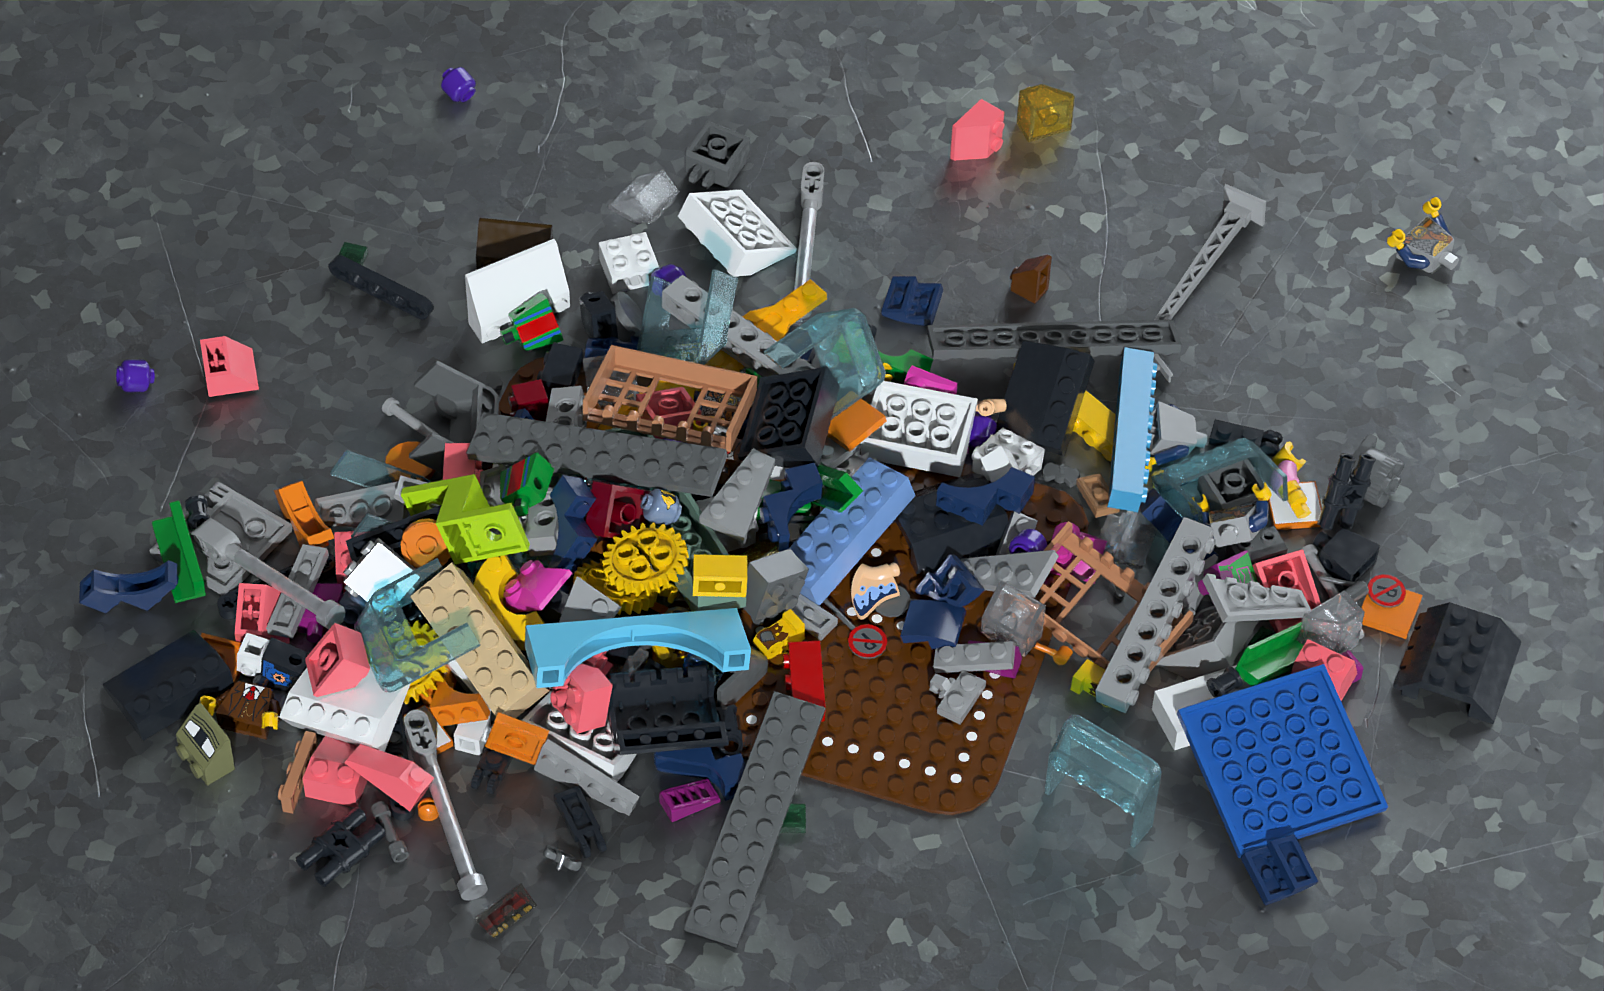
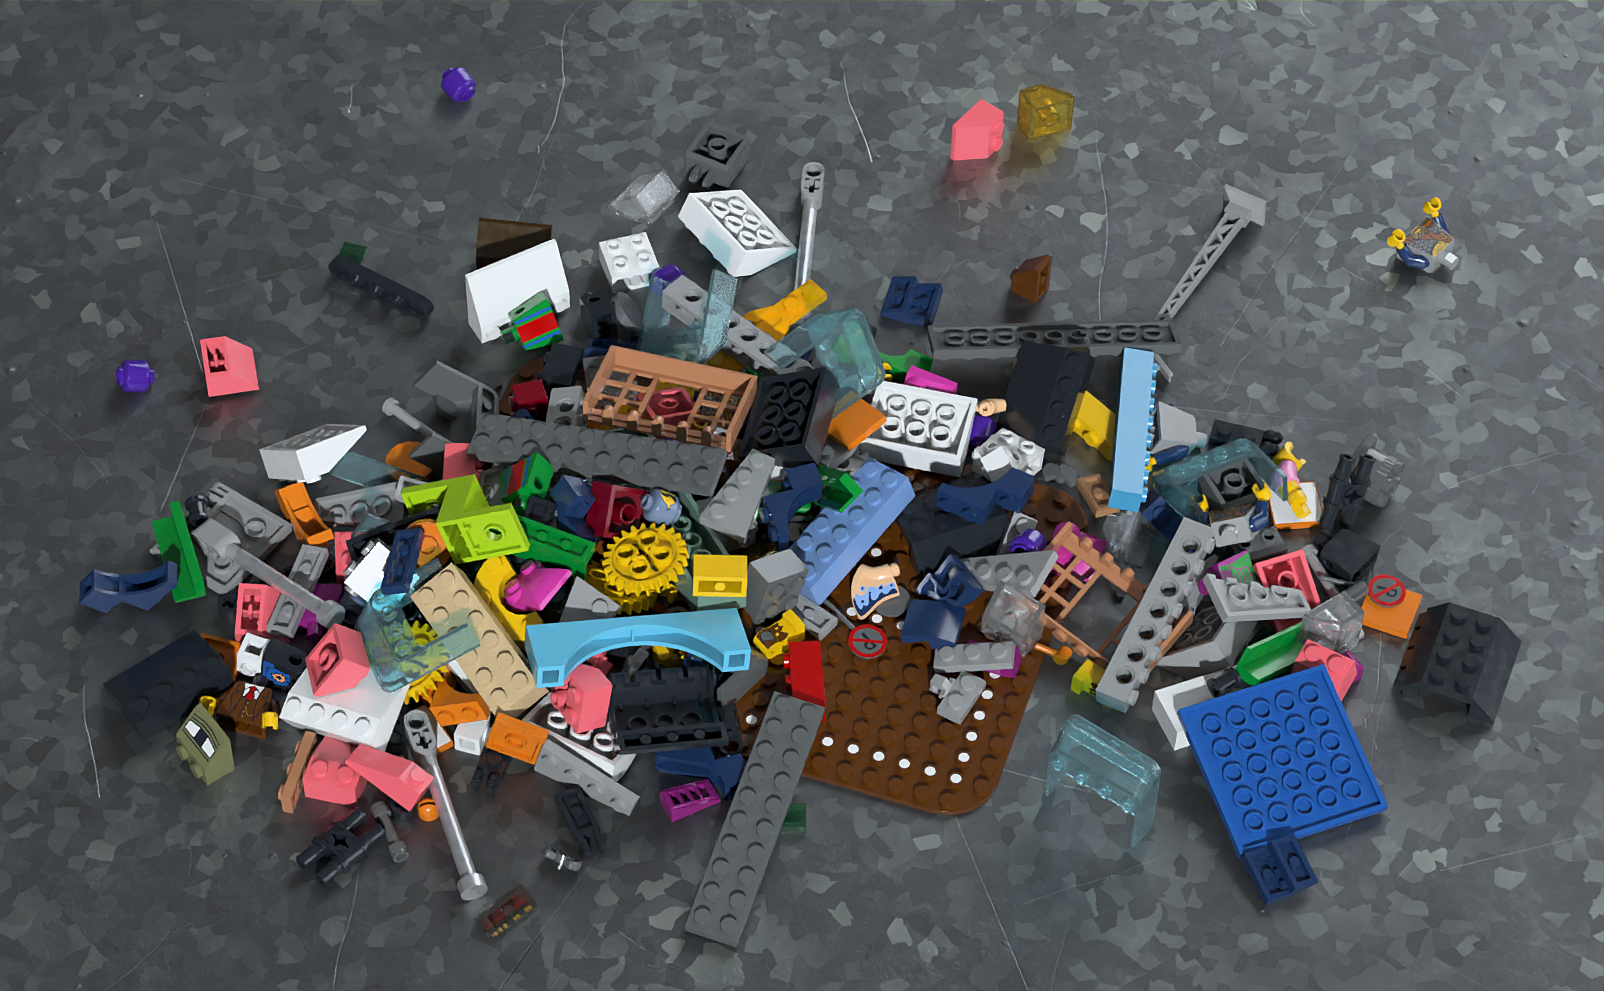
(310, 453): none -> white slope
(402, 561): none -> dark blue plate
(540, 510): none -> black plate
(555, 547): none -> green panel

